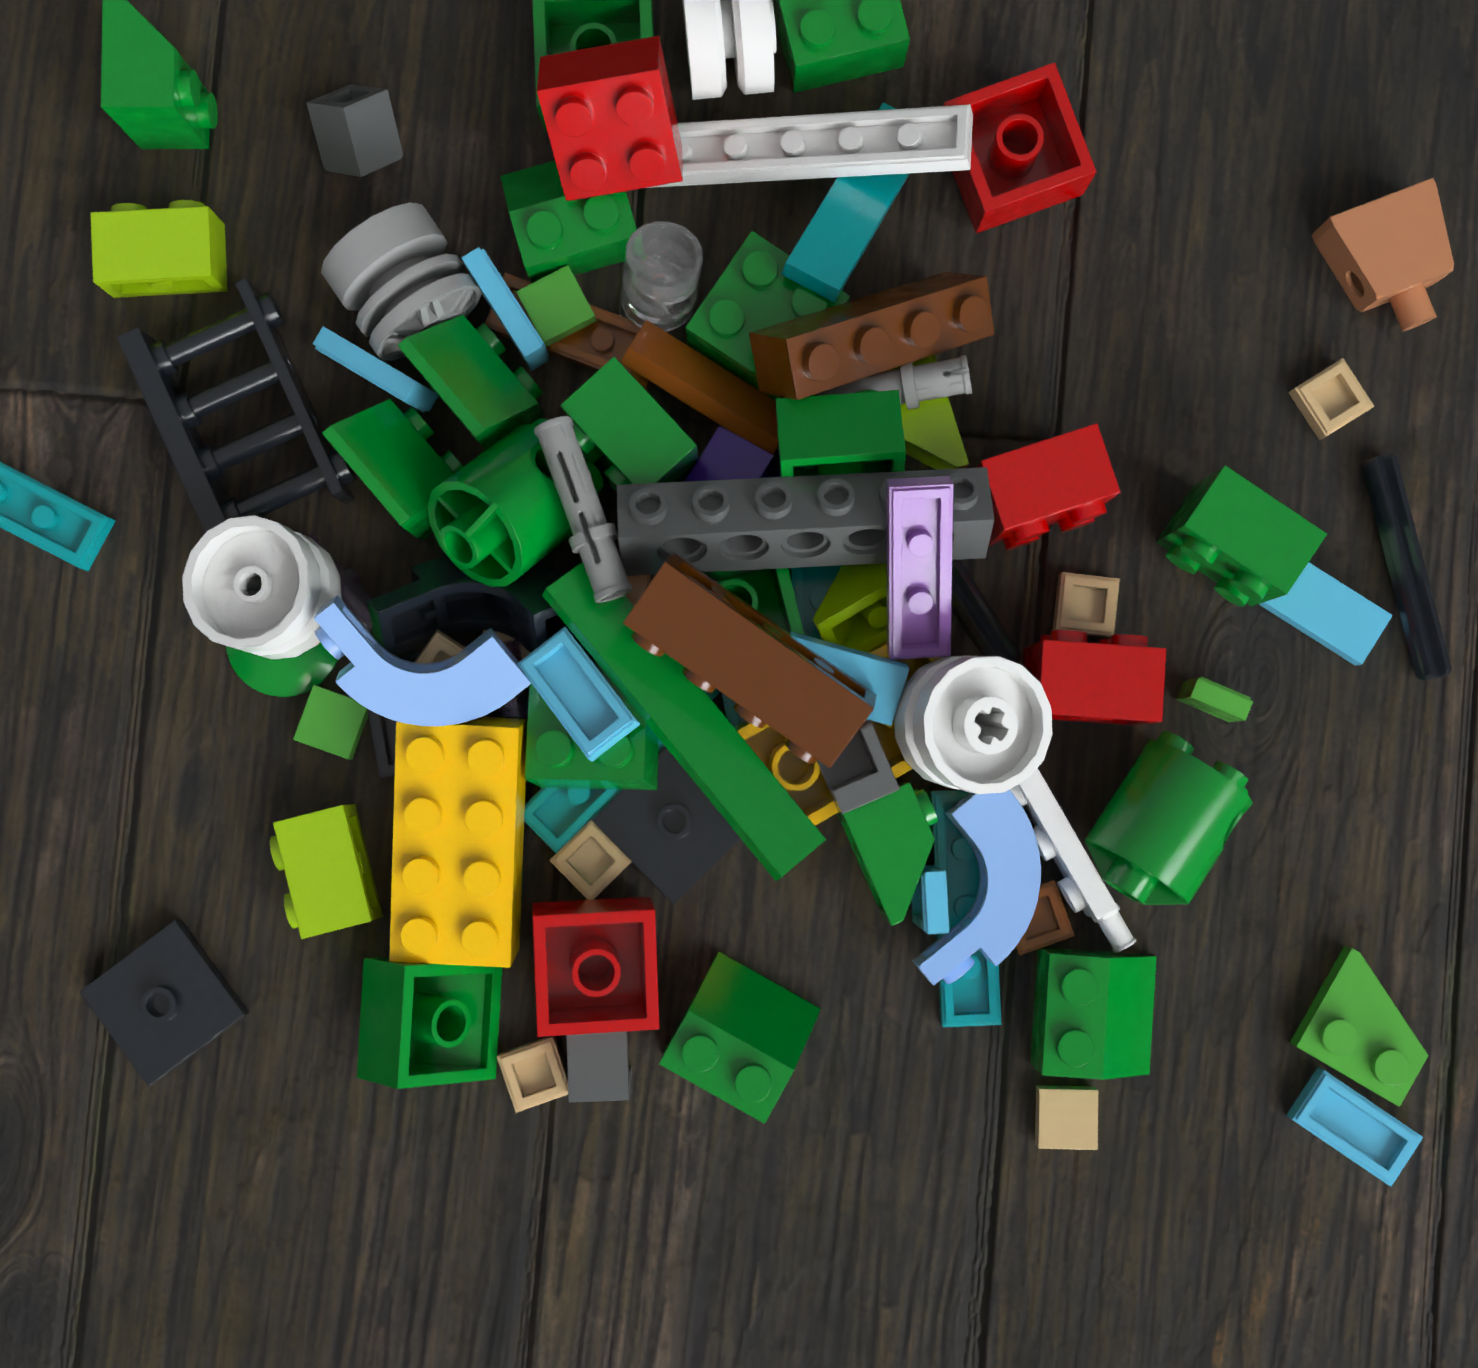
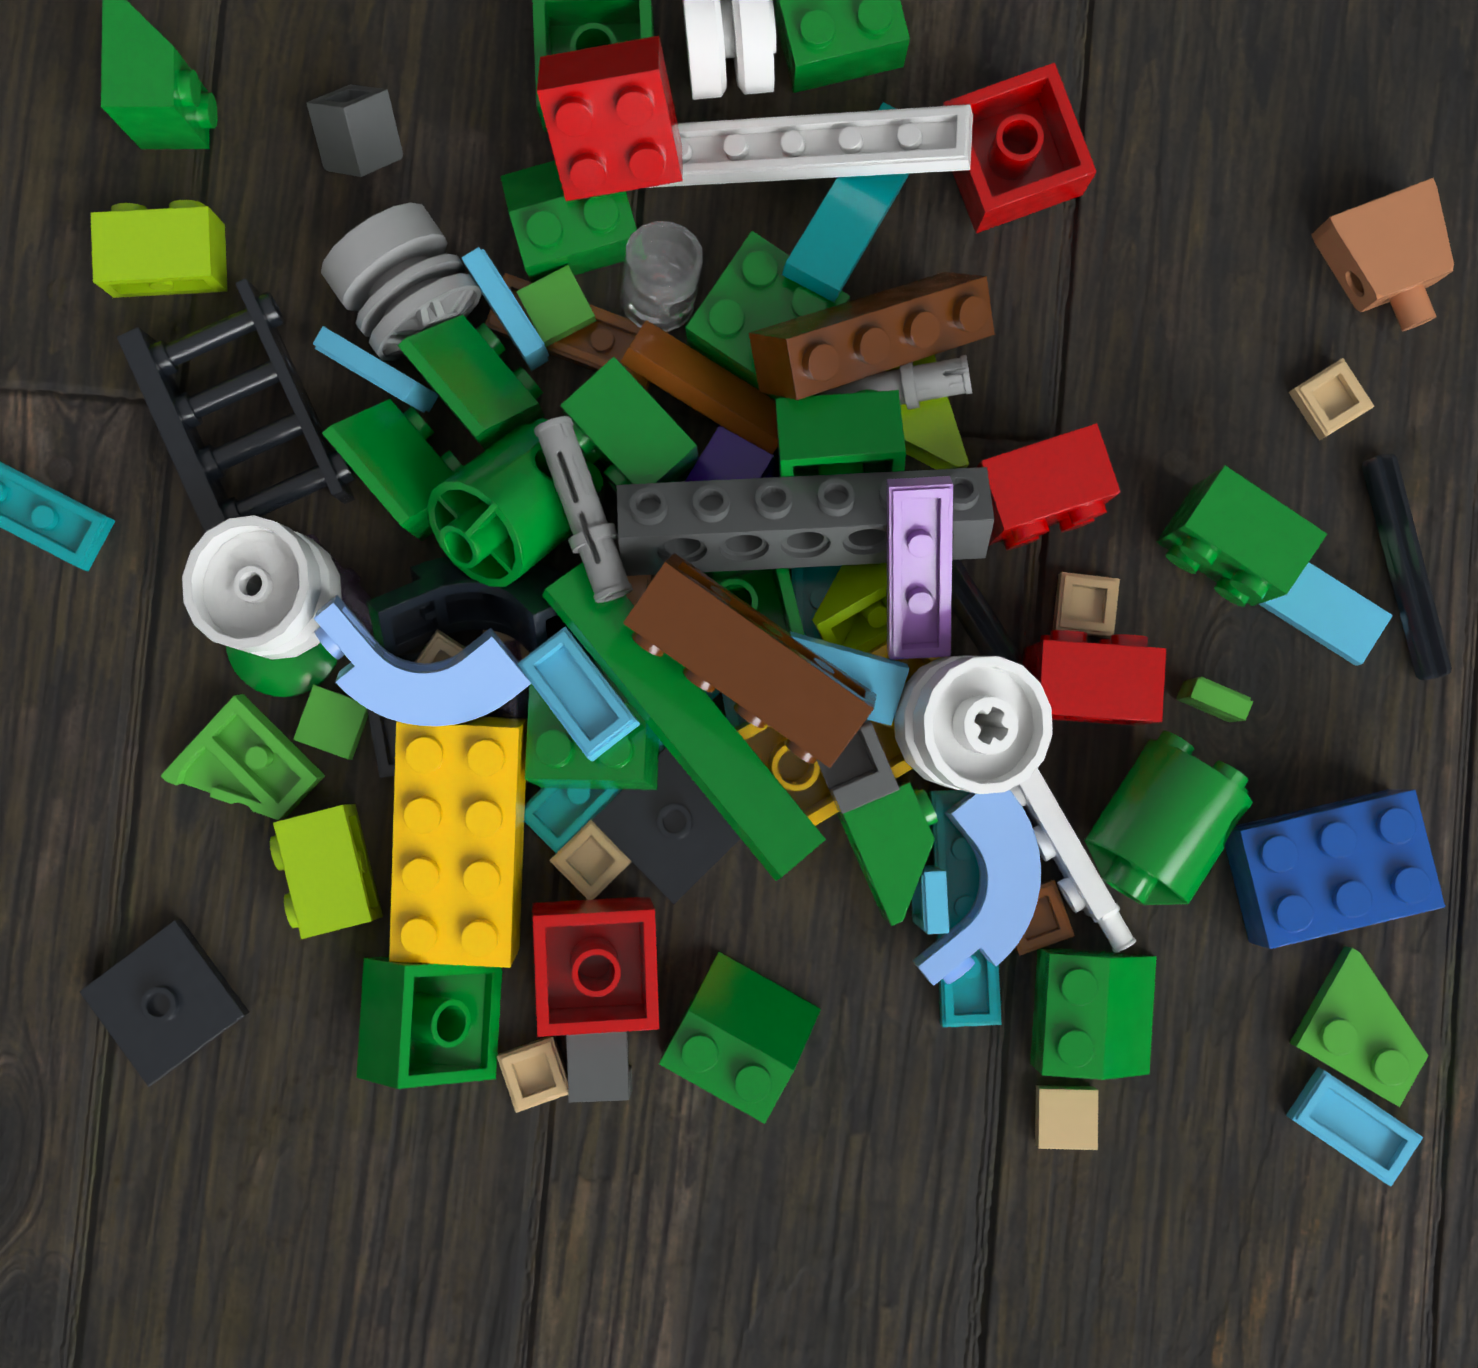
(246, 762): none -> bright green wing
(1333, 868): none -> blue brick

